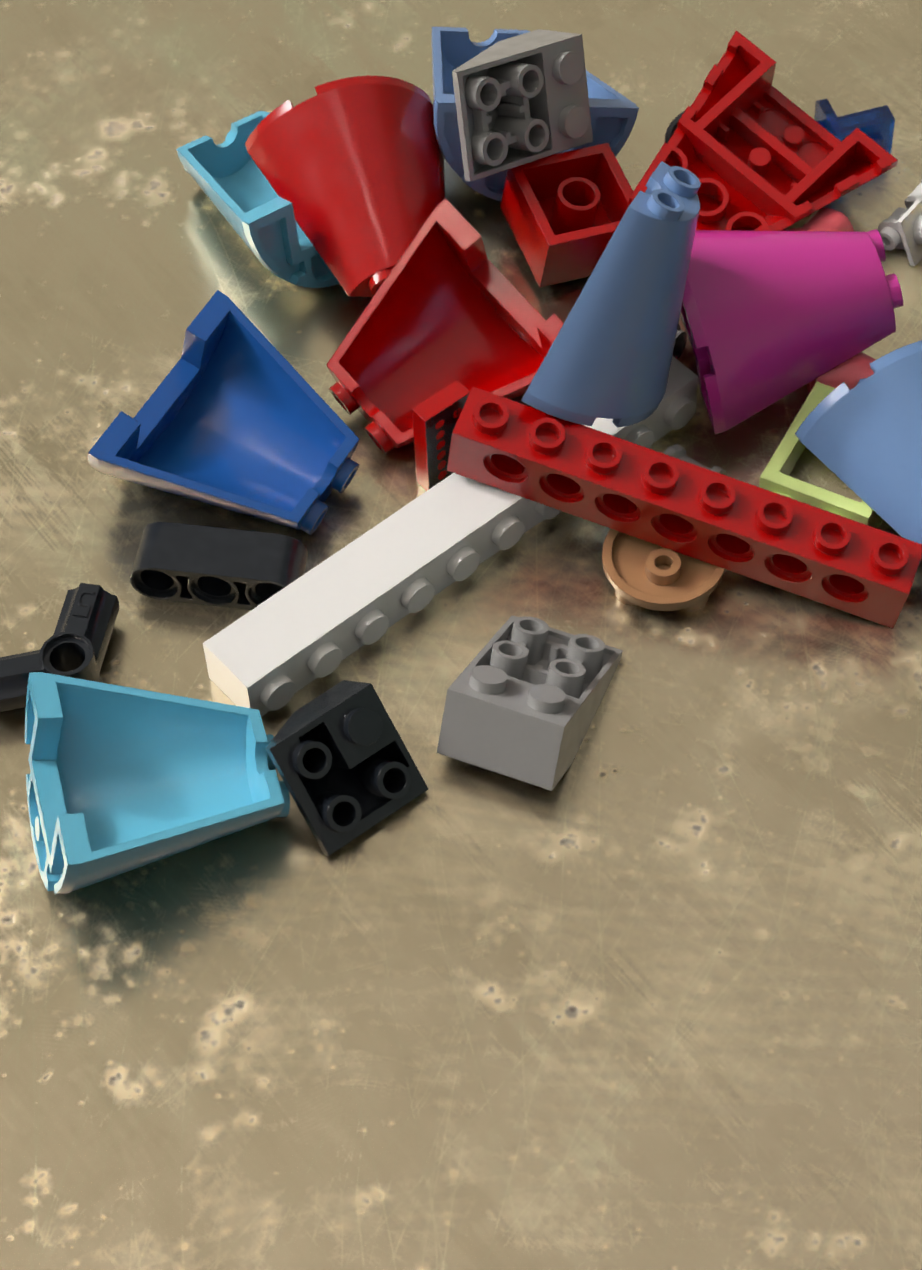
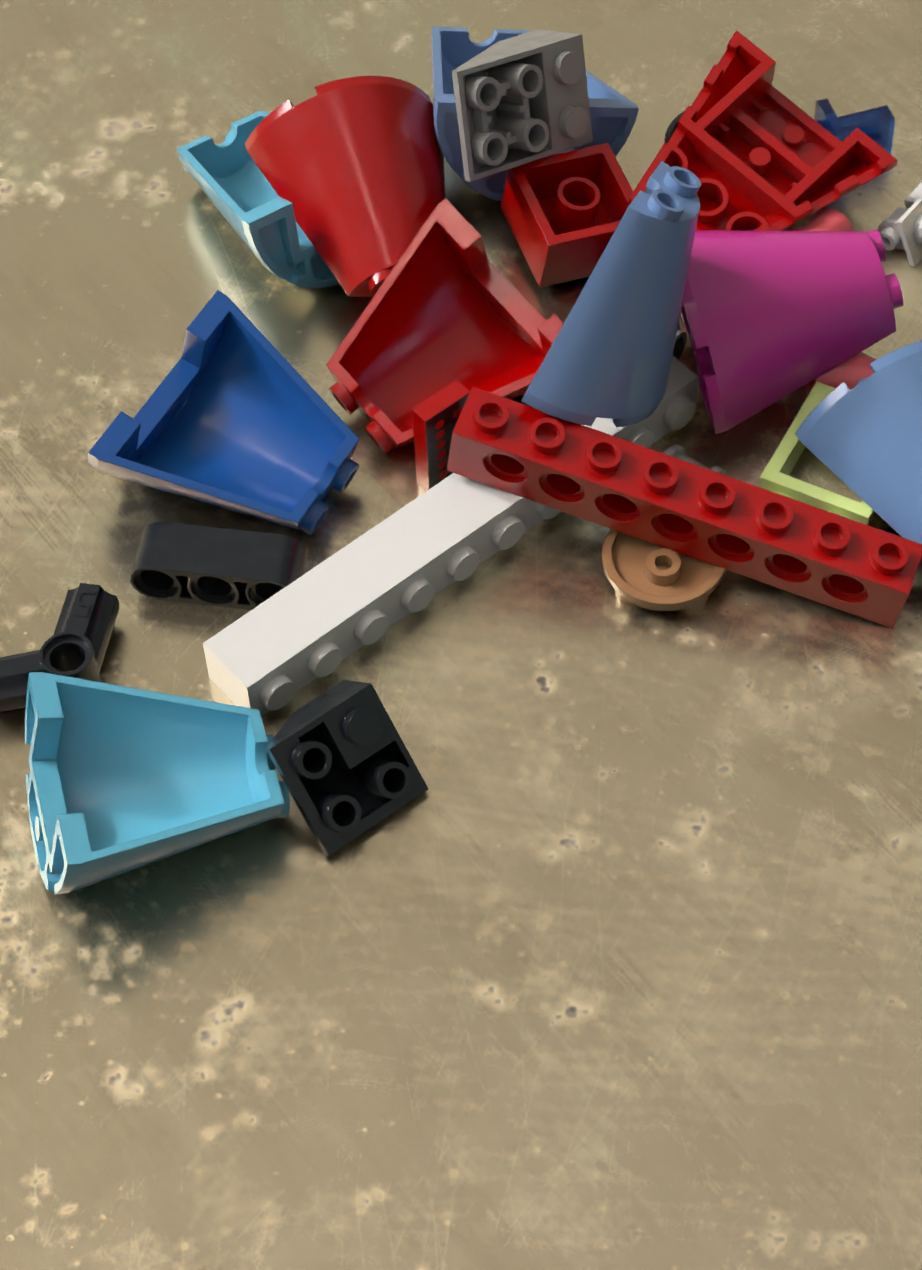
(527, 701): light grey slope -> none

